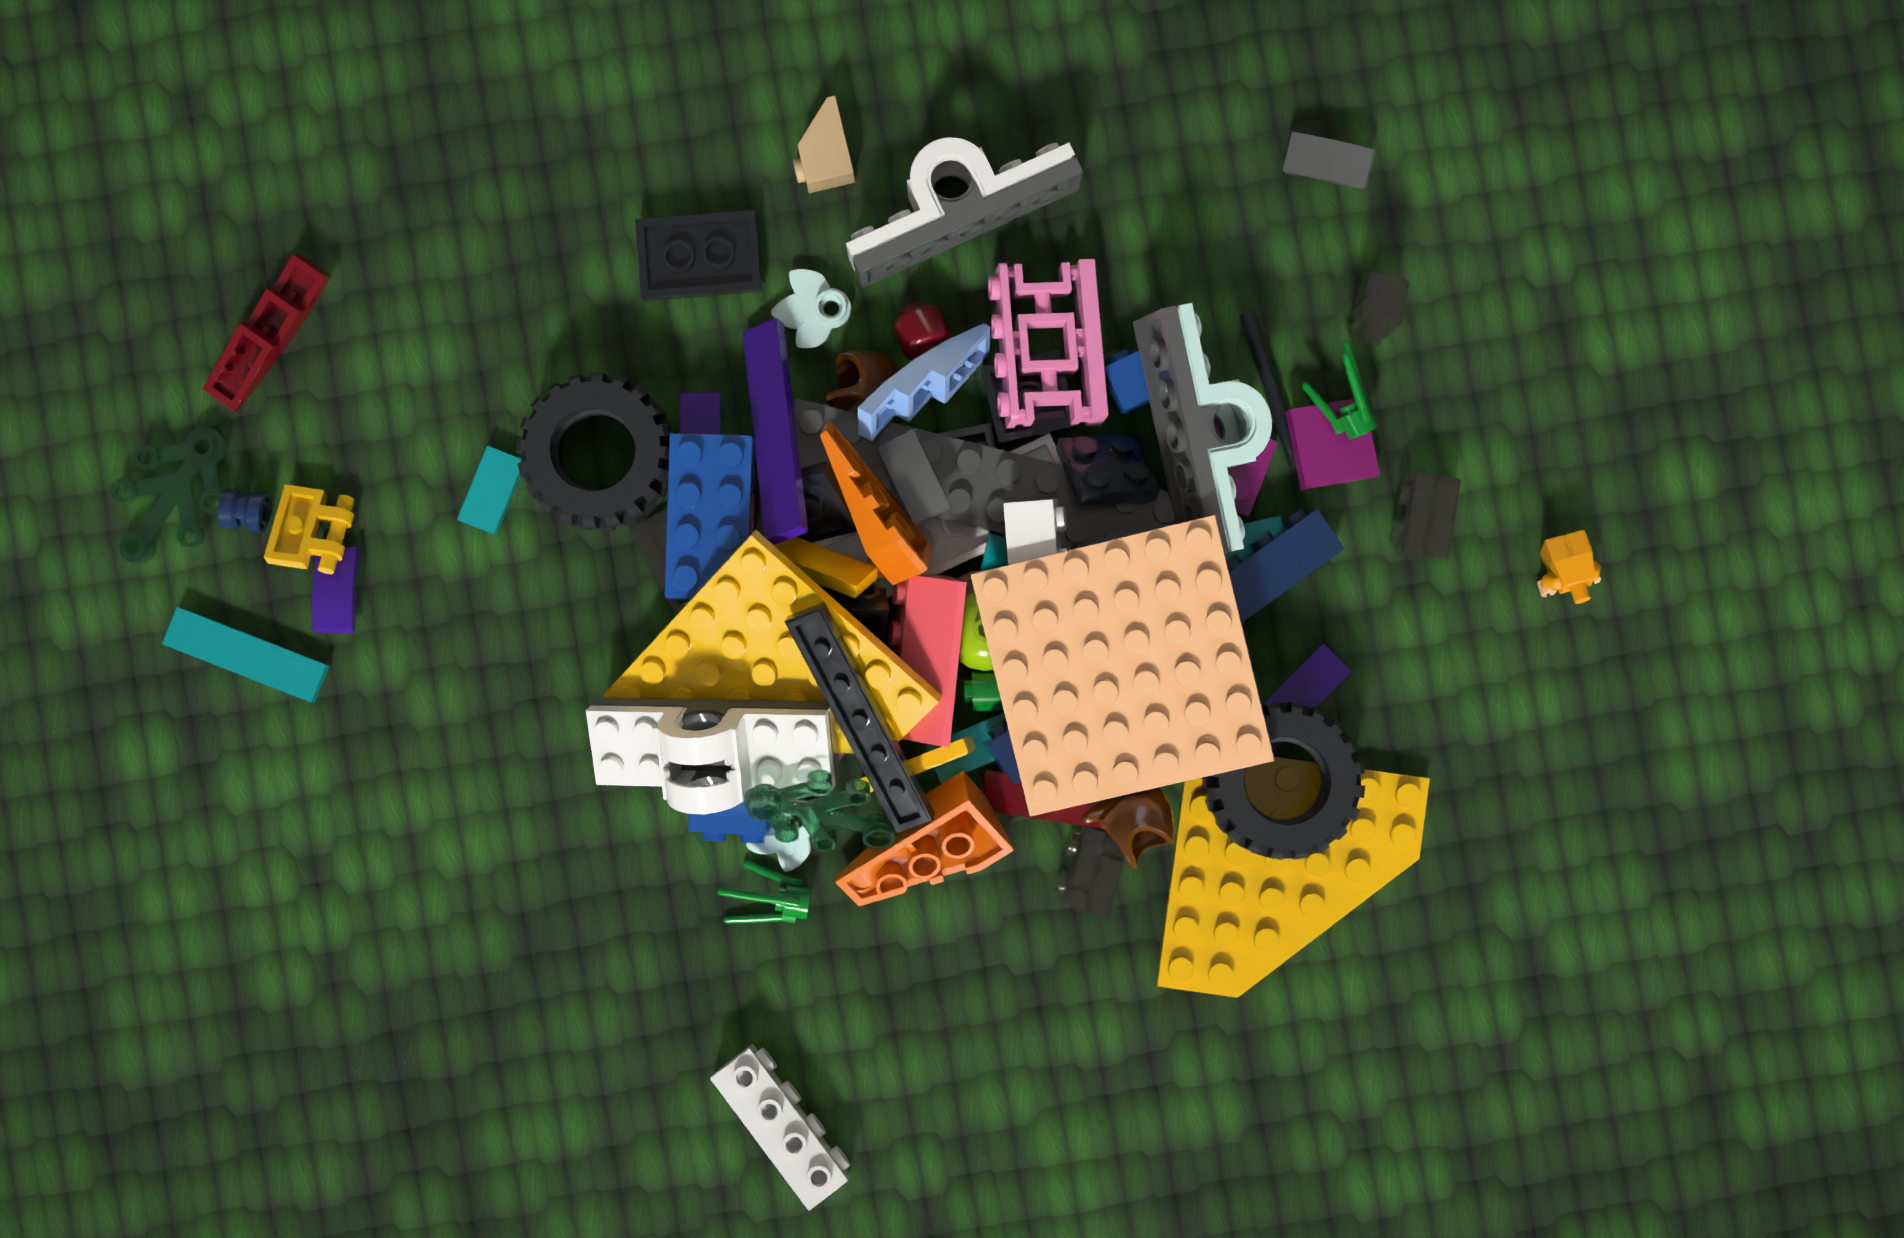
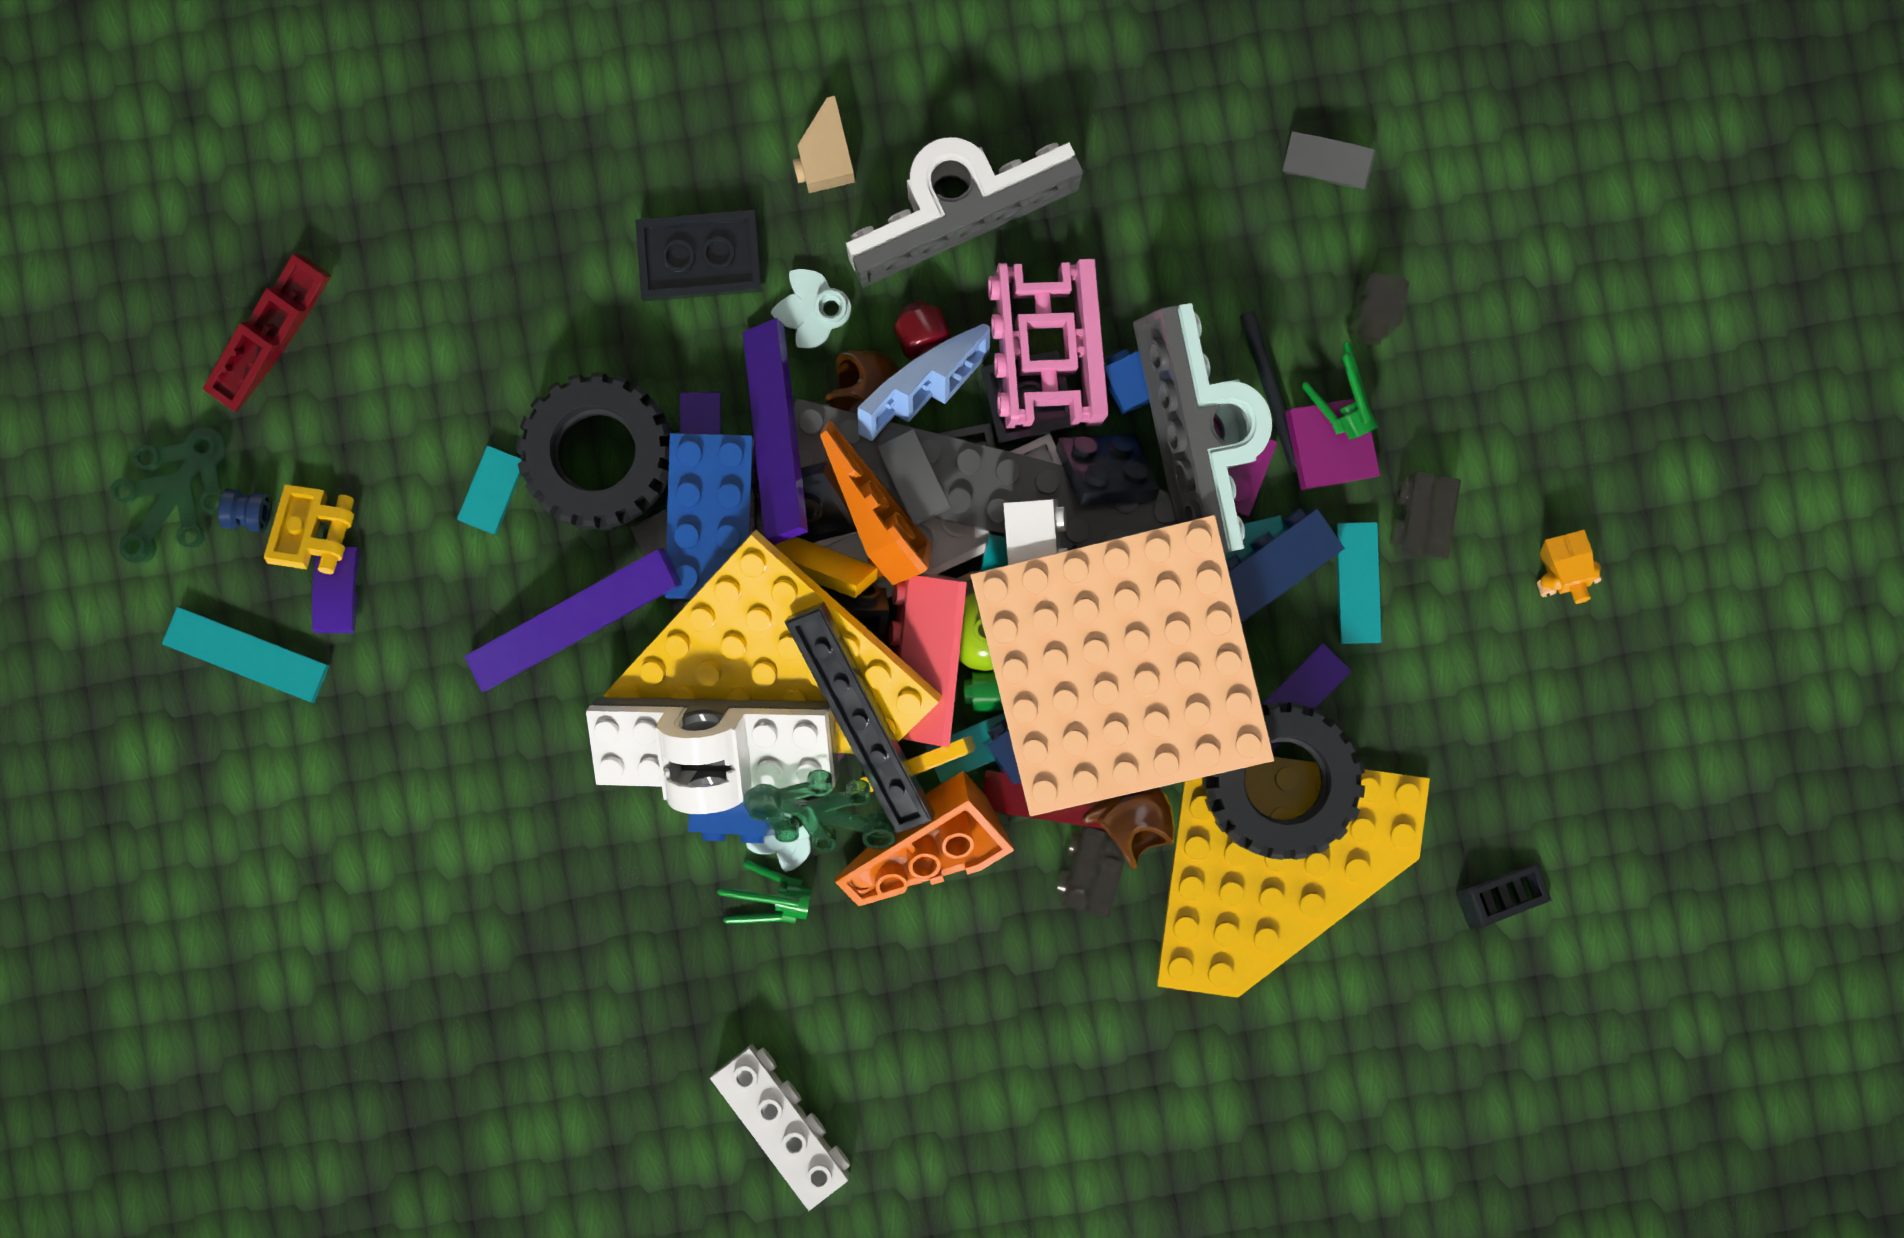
(573, 619): none -> dark purple tile
(1358, 583): none -> teal tile
(1479, 904): none -> black slope

